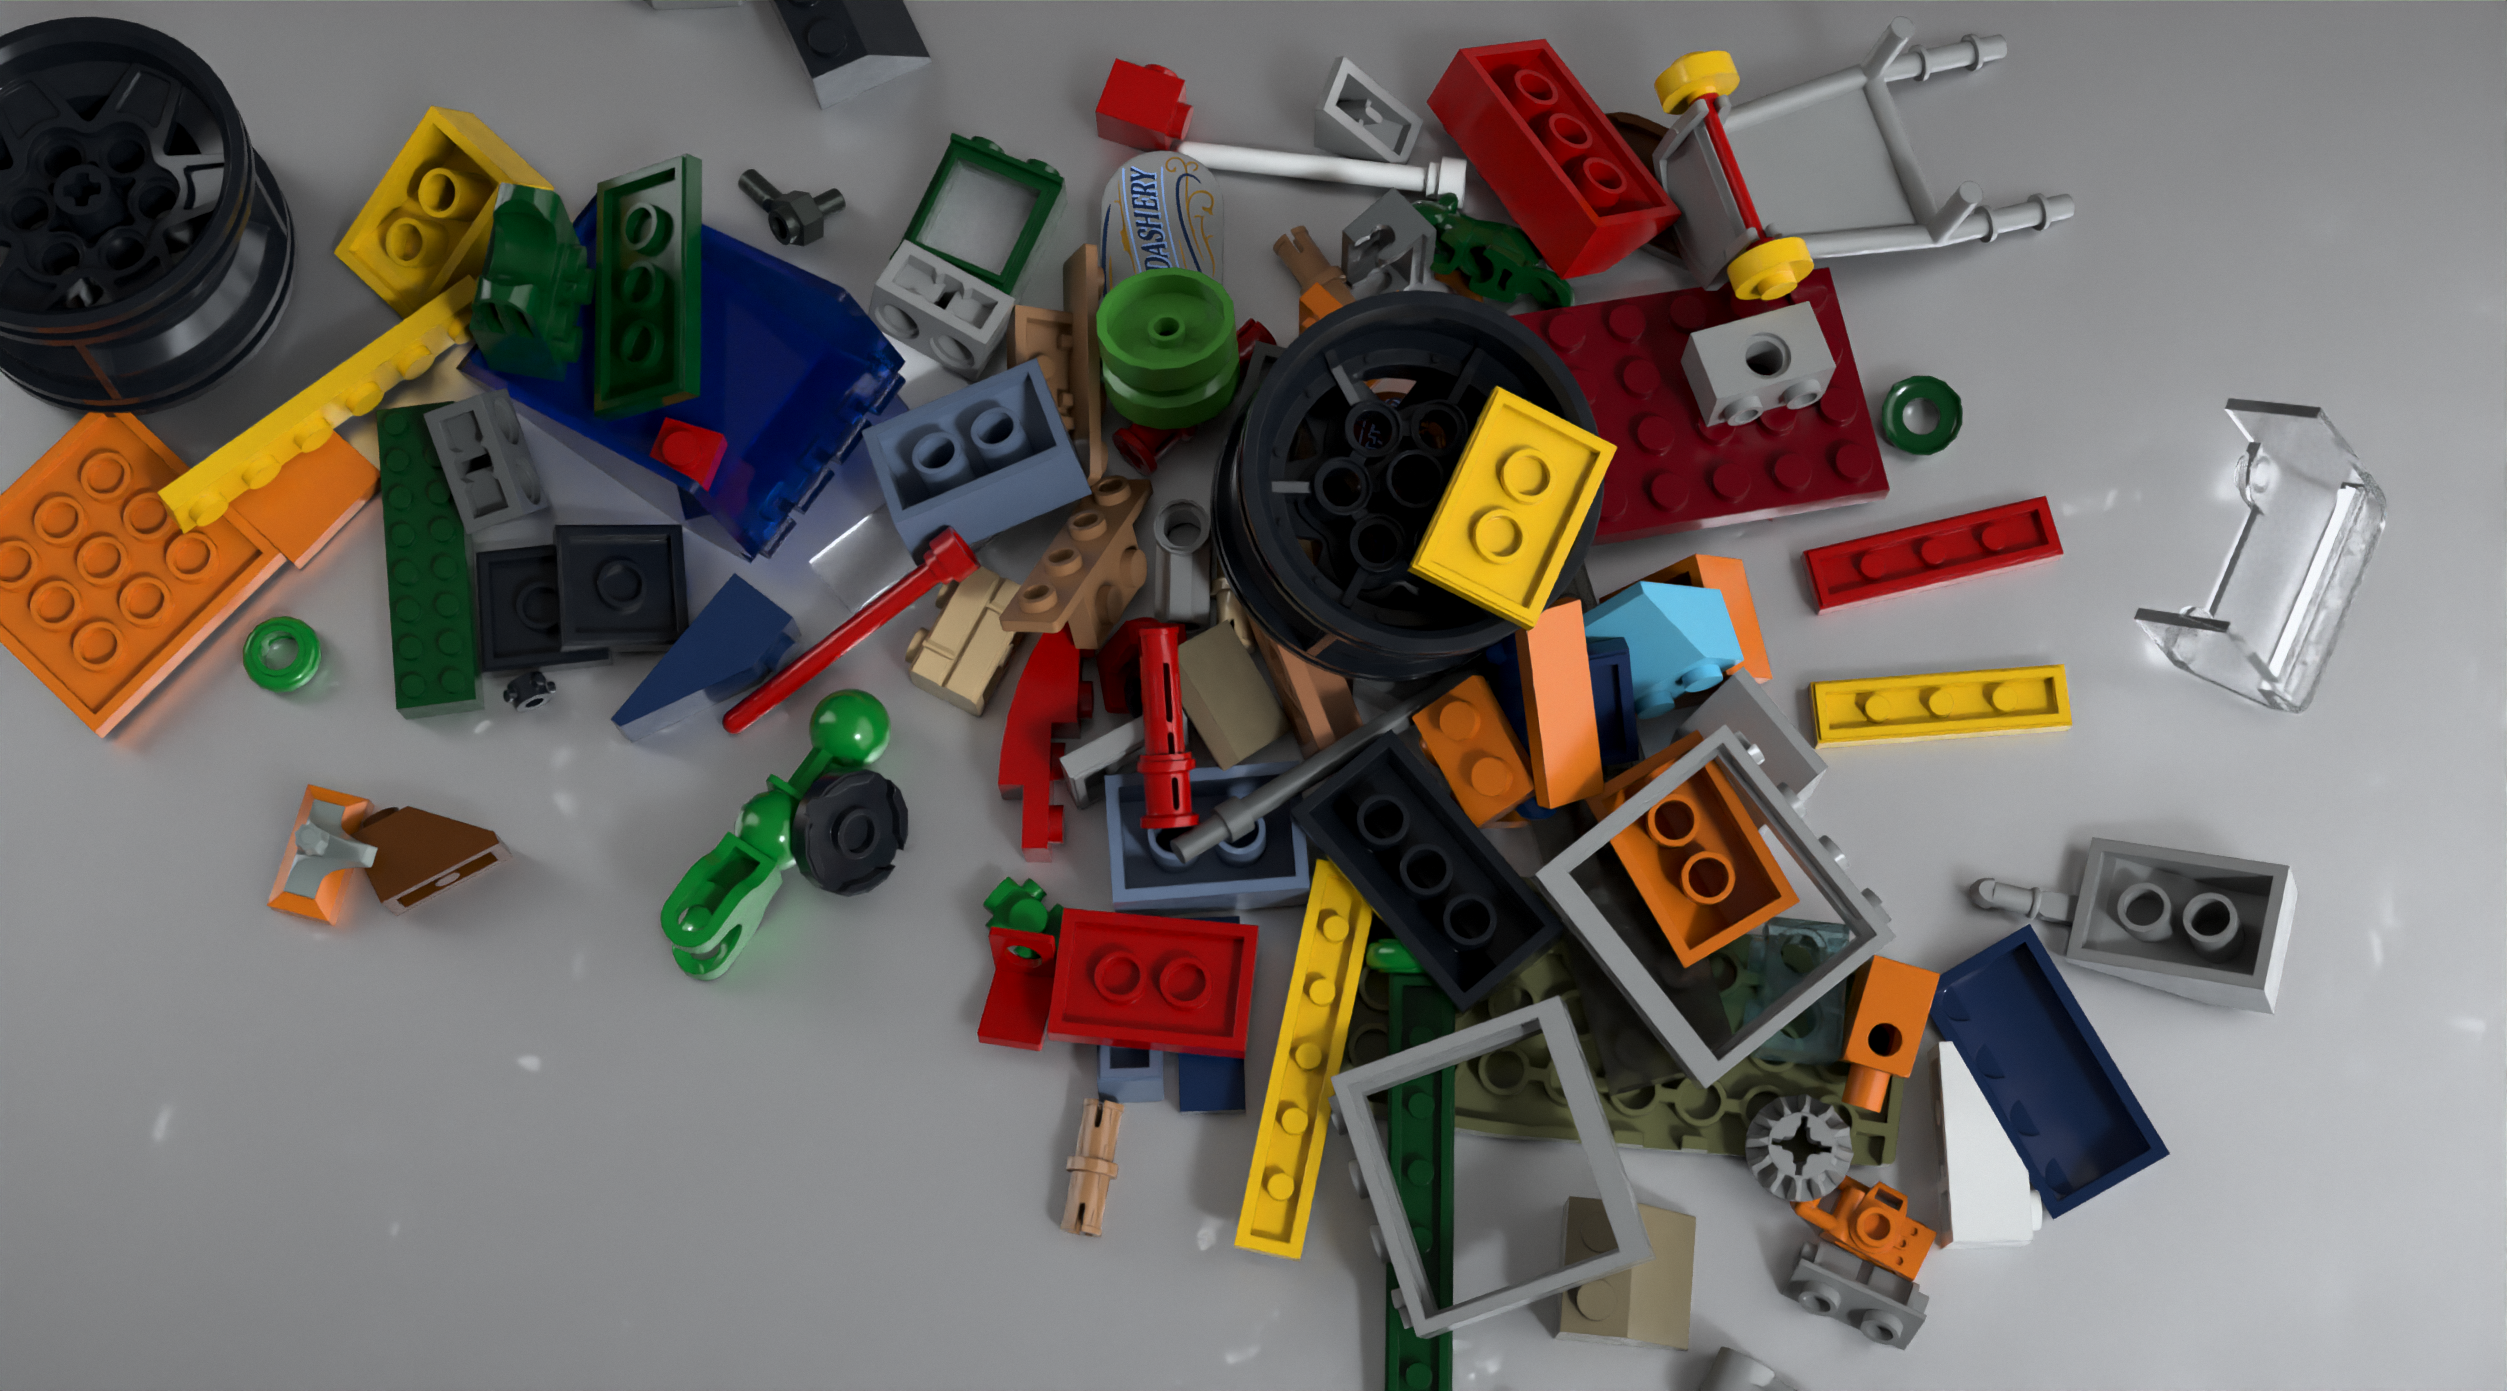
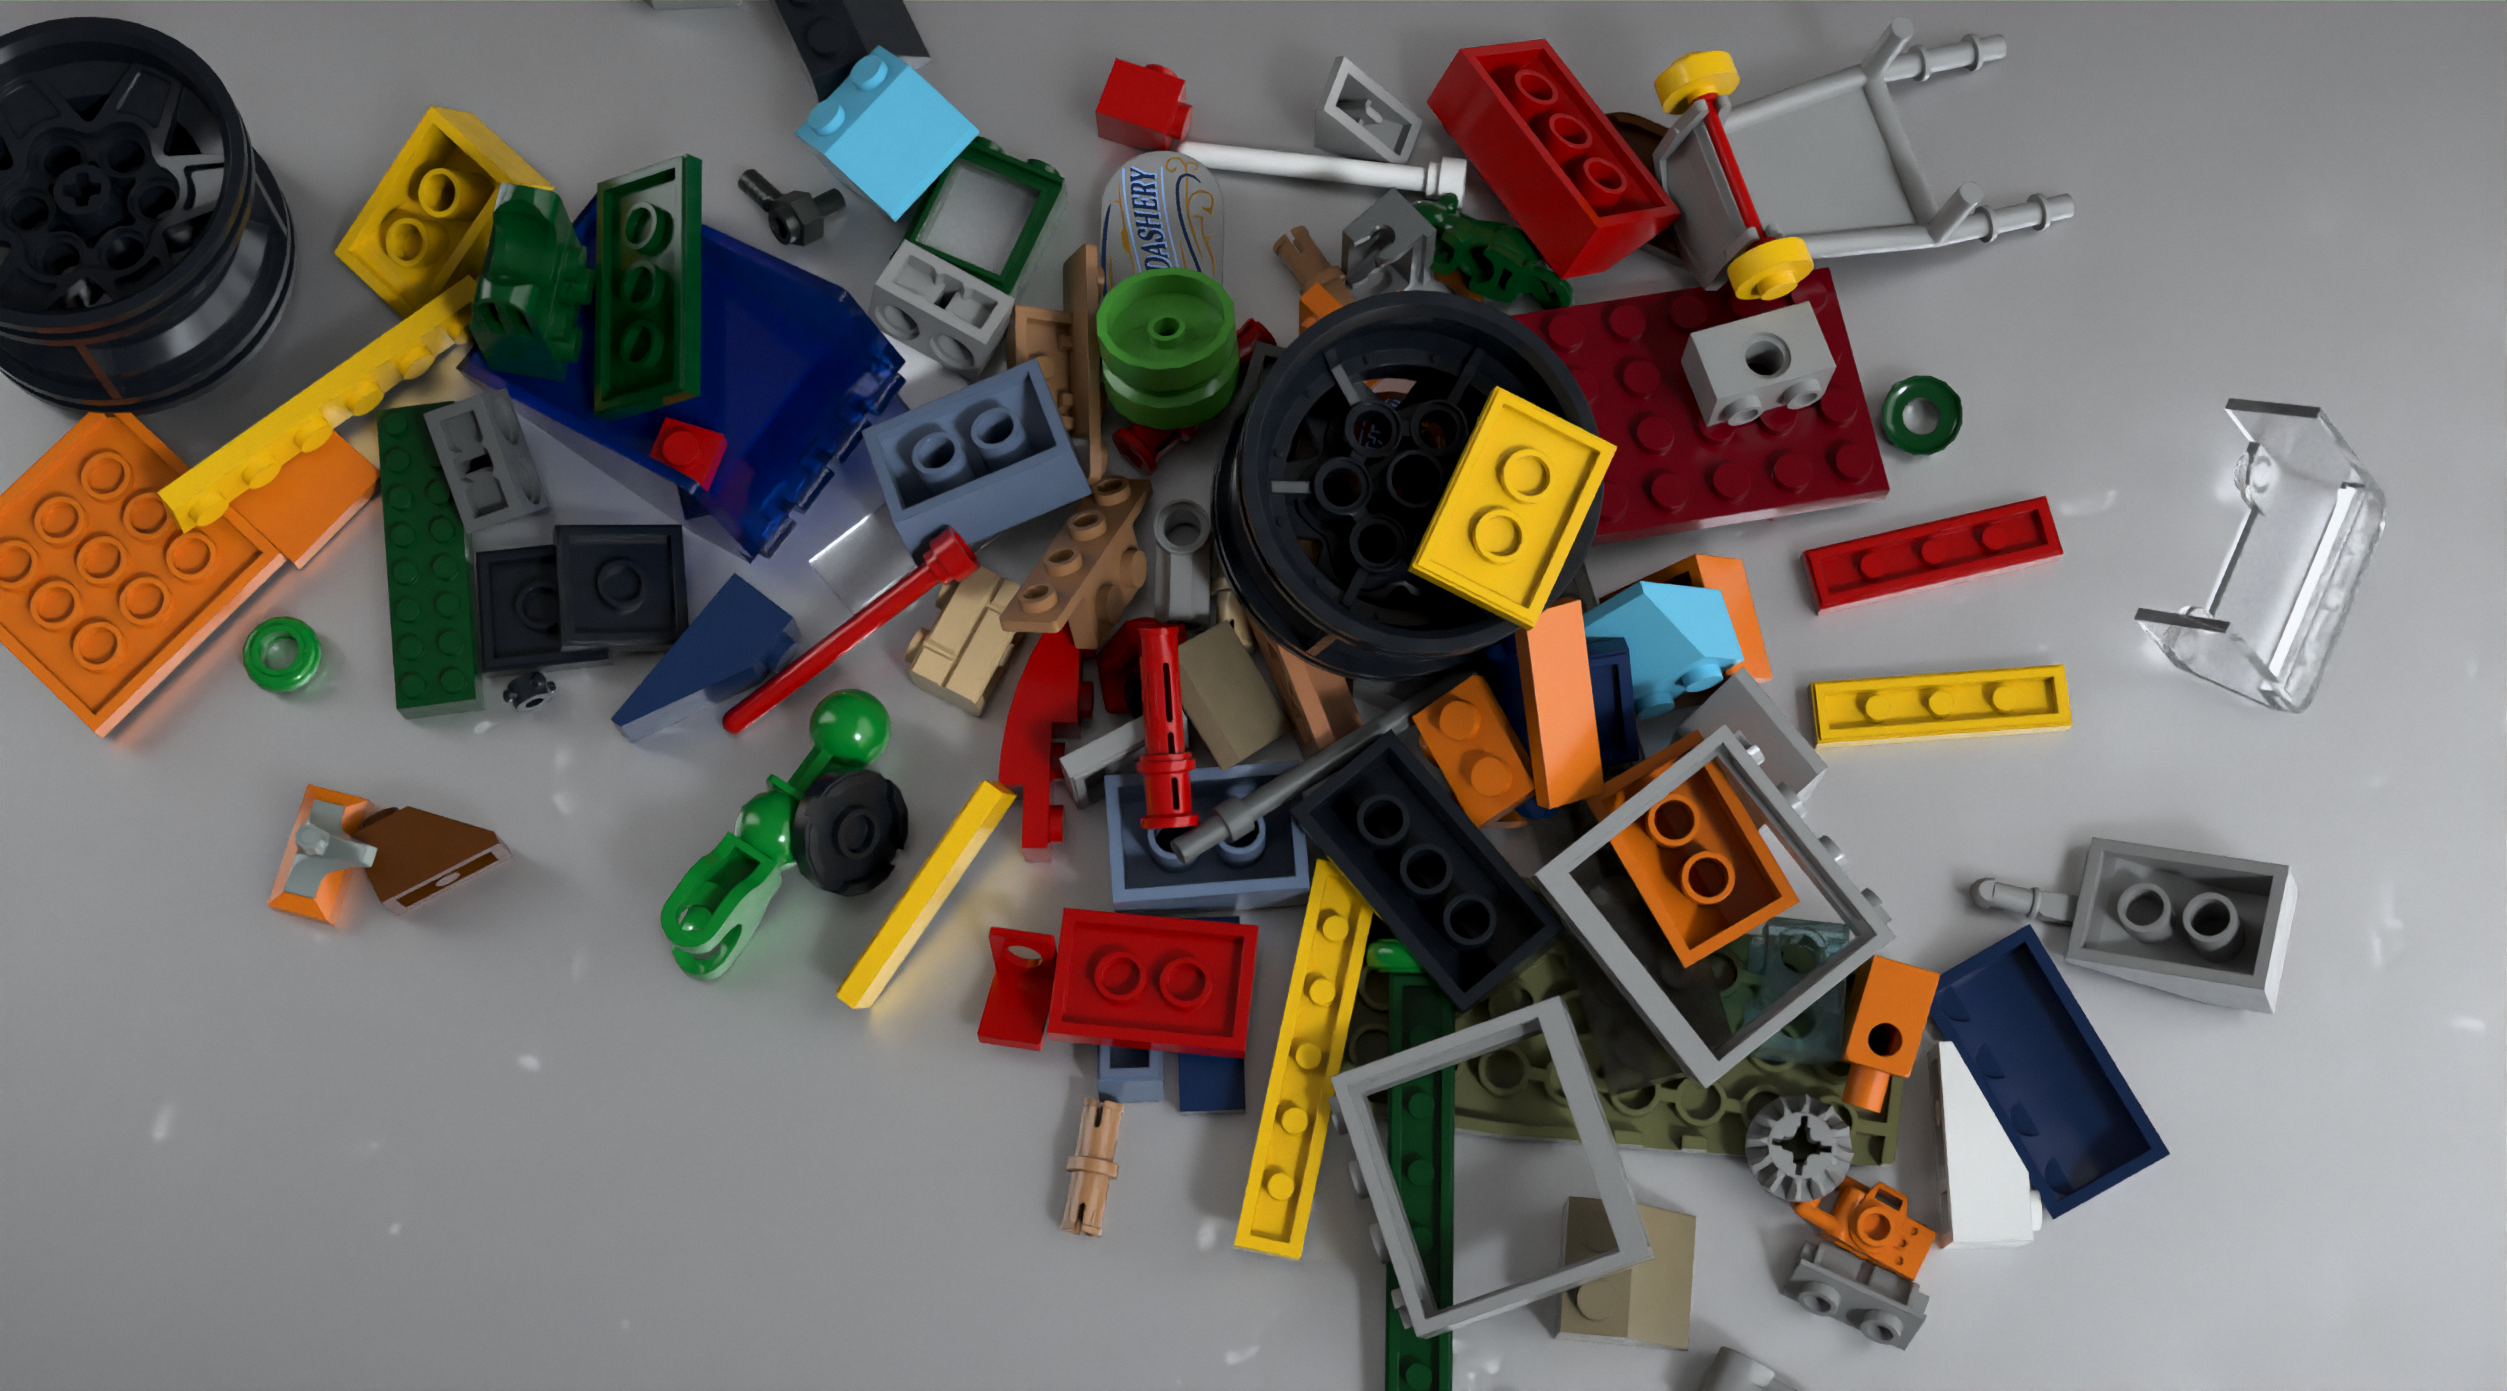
(886, 132): none -> medium azure slope
(925, 894): none -> yellow tile
(1022, 910): green piece -> none

